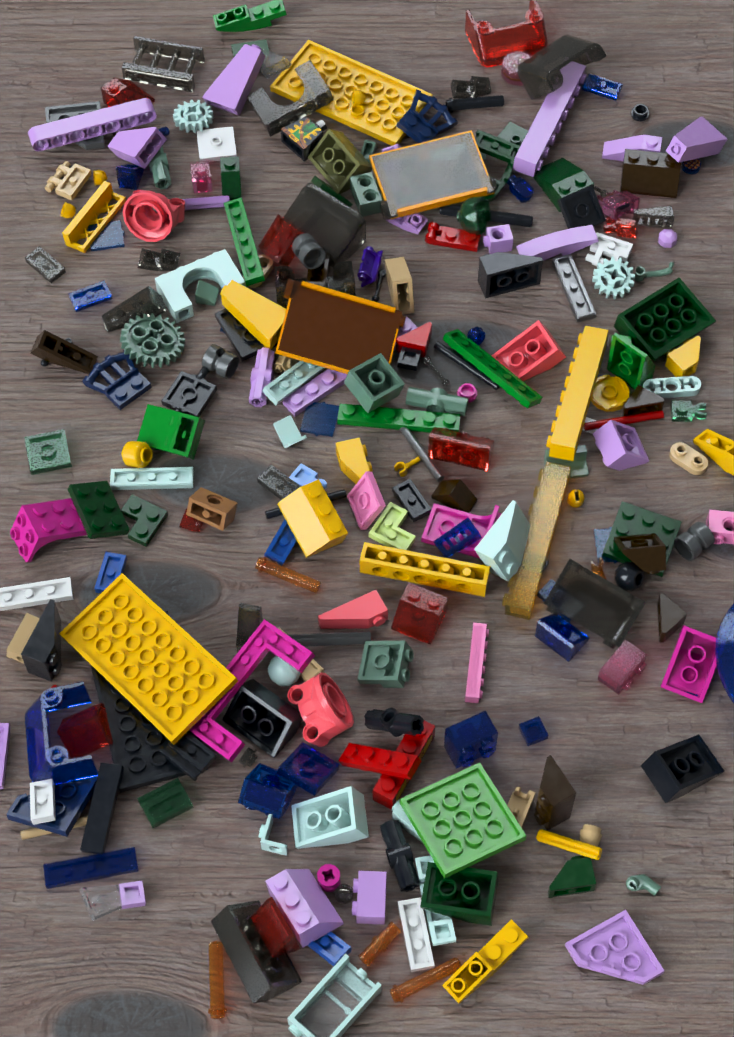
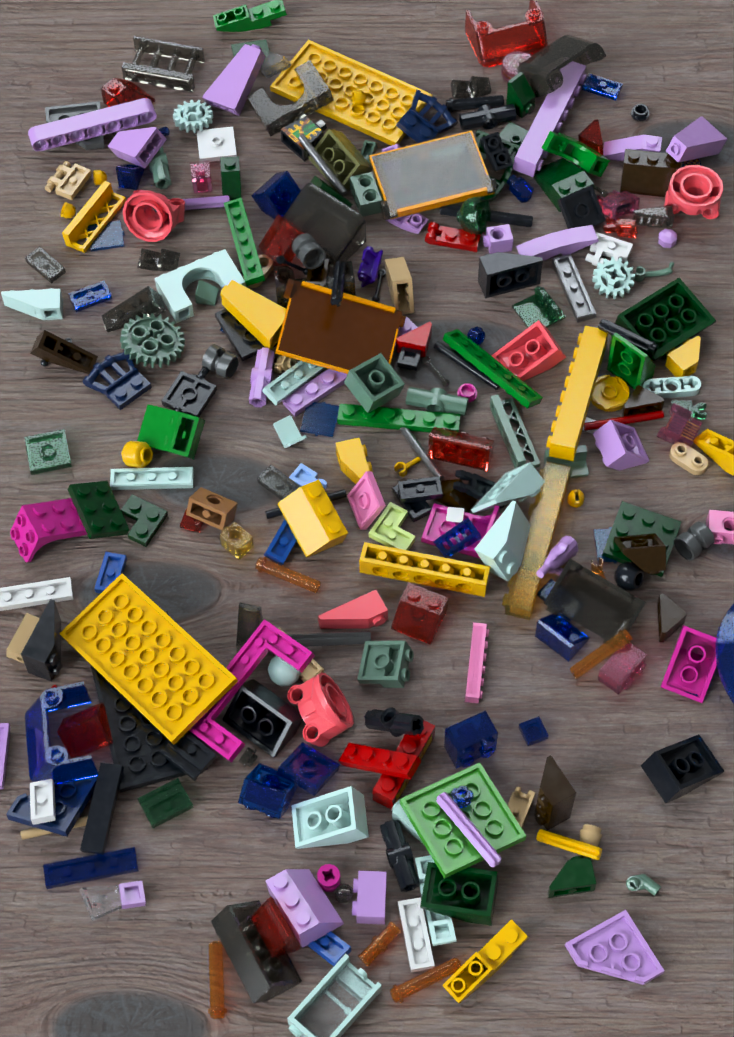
(42, 304): none -> light aqua slope
(239, 547): none -> clear yellow brick
(265, 843): light aqua bracket -> none
(277, 194): none -> clear blue slope
(280, 259): none -> black hinge
(321, 163): none -> flat silver bar
(338, 283): none -> black axle
(420, 489): none -> black plate
(455, 514): none -> white sticker
(462, 802): none -> clear blue plate
(469, 829): none -> lavender axle
(476, 487): none -> black hinge
(487, 117): none -> black piece
(495, 151): none -> black slope
(509, 435): none -> sand green fence
(513, 485): none -> light aqua slope
(521, 95): none -> dark green slope
(539, 307): none -> clear green hinge
(558, 556): none -> lavender piece
(576, 152): none -> green arch
(592, 137): none -> clear red slope
(601, 653): none -> clear orange axle
(638, 341): none -> black axle
(680, 426): none -> clear pink piece
(695, 191): none -> coral piece

